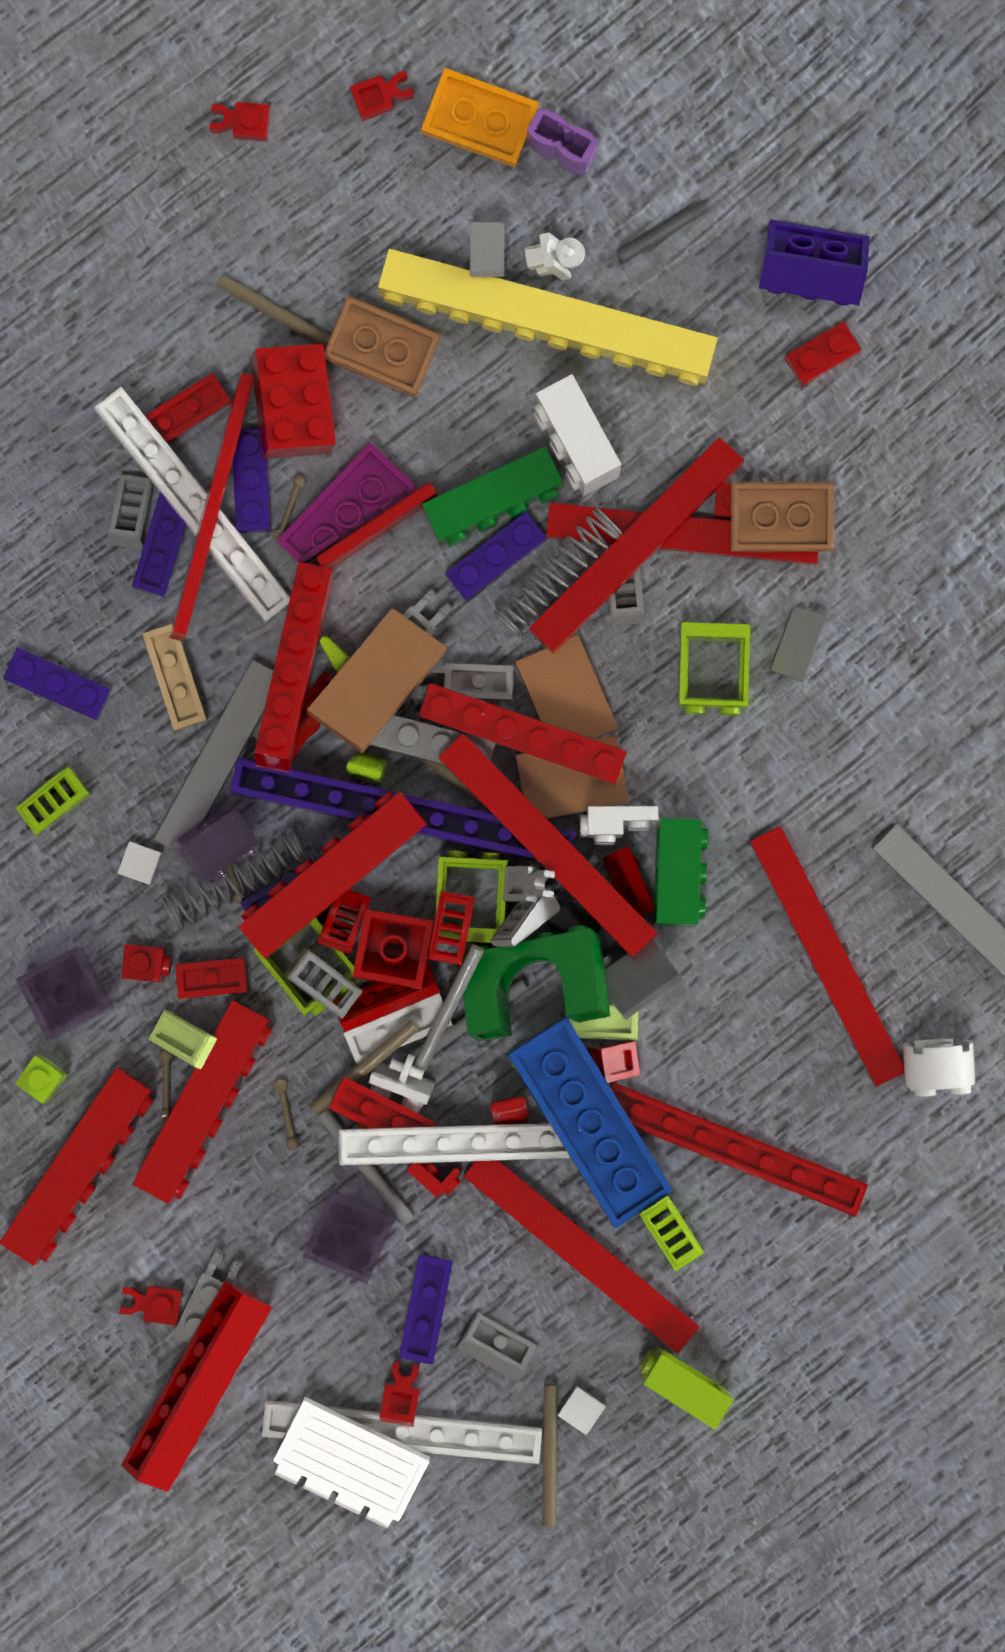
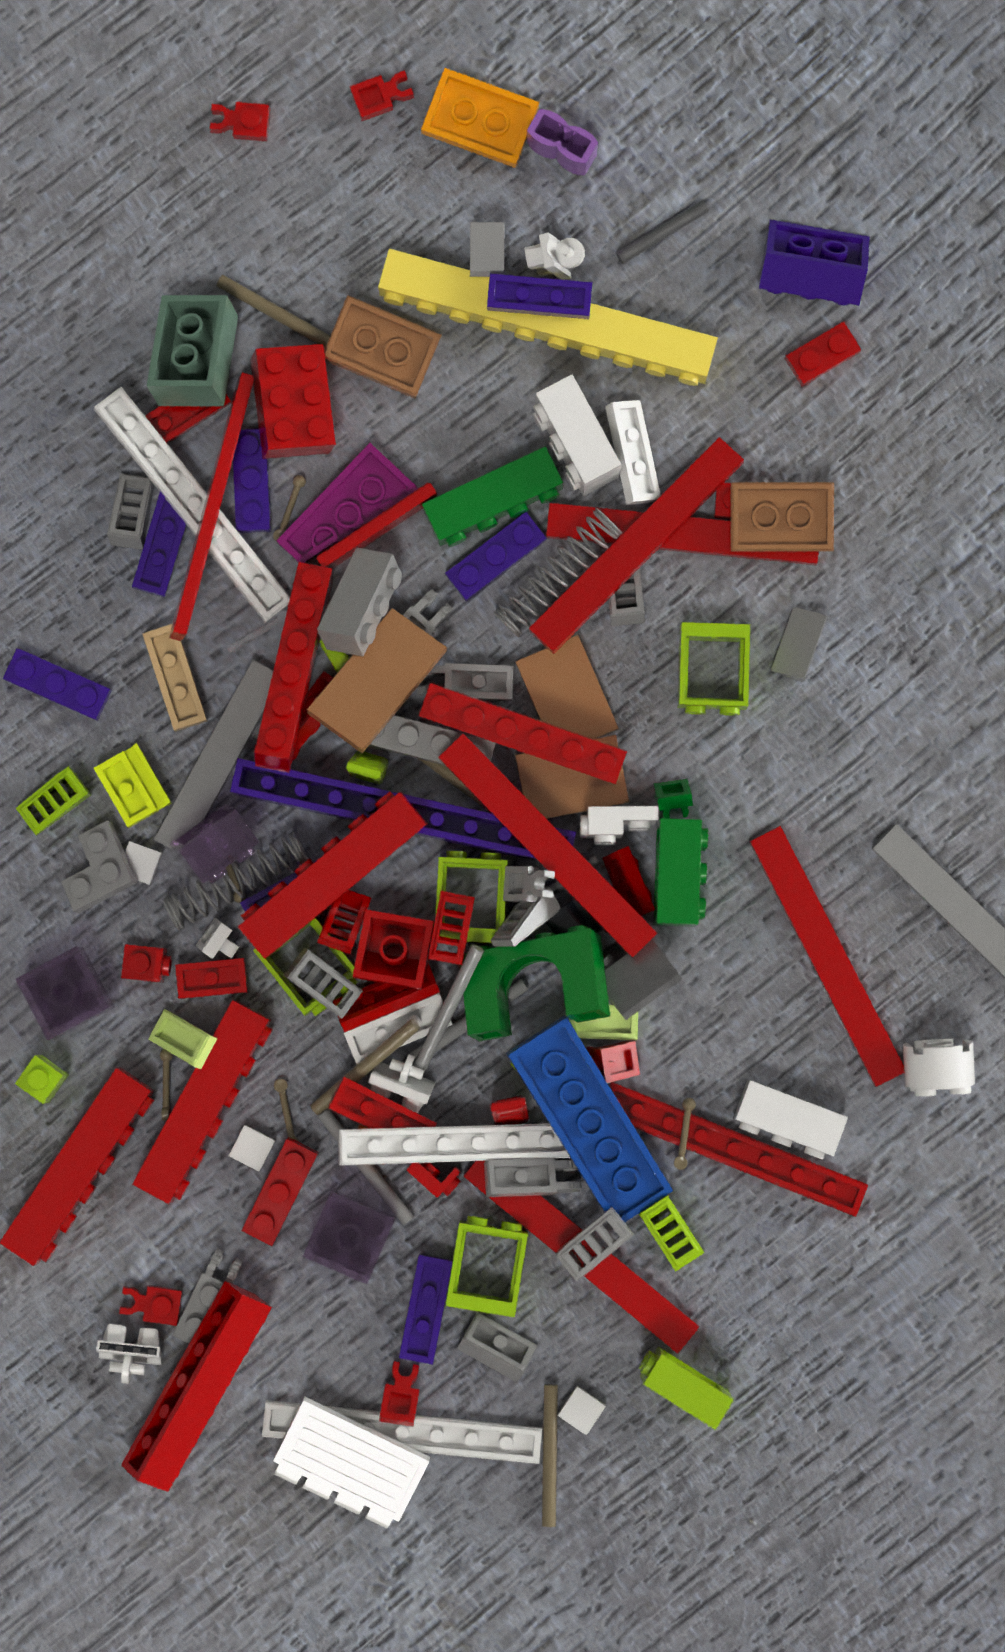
(107, 872): none -> light grey plate
(114, 1348): none -> white hips
(132, 785): none -> neon yellow plate
(192, 350): none -> sand green brick
(216, 939): none -> white tile
(252, 1148): none -> white tile
(280, 1191): none -> red plate
(359, 602): none -> light grey brick
(481, 1302): none -> lime window
(527, 1177): none -> light grey hinge
(539, 296): none -> dark purple plate
(571, 1262): none -> light grey slope
(633, 452): none -> white plate
(673, 795): none -> green tile
(680, 1161): none -> dark tan hinge
(789, 1119): none -> white brick

